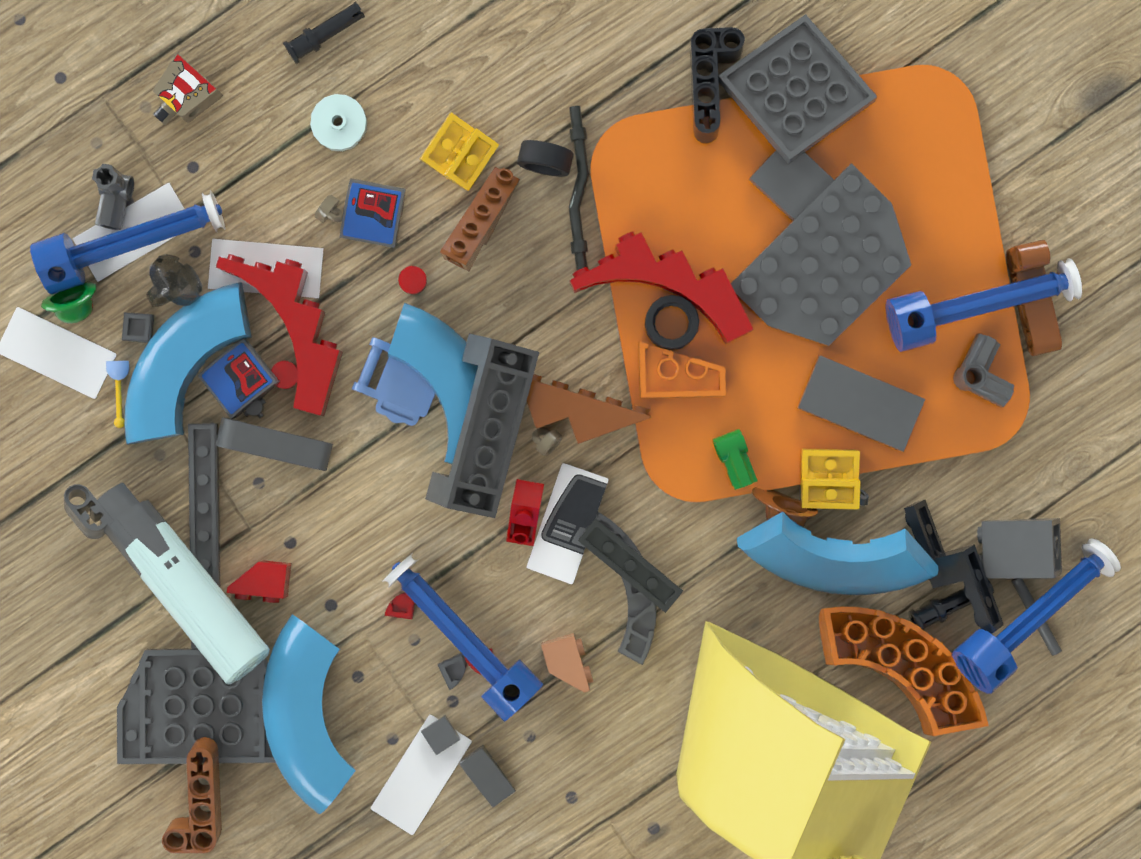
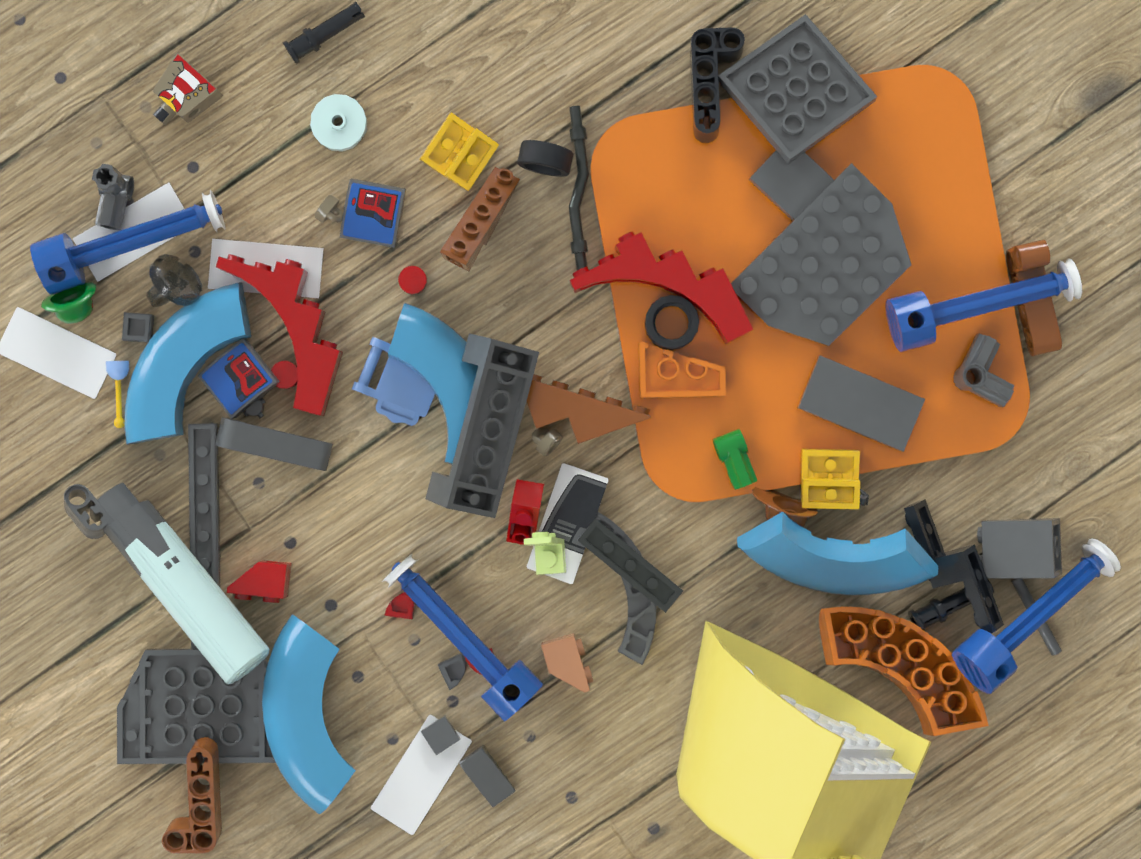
(548, 553): none -> yellowish green bracket

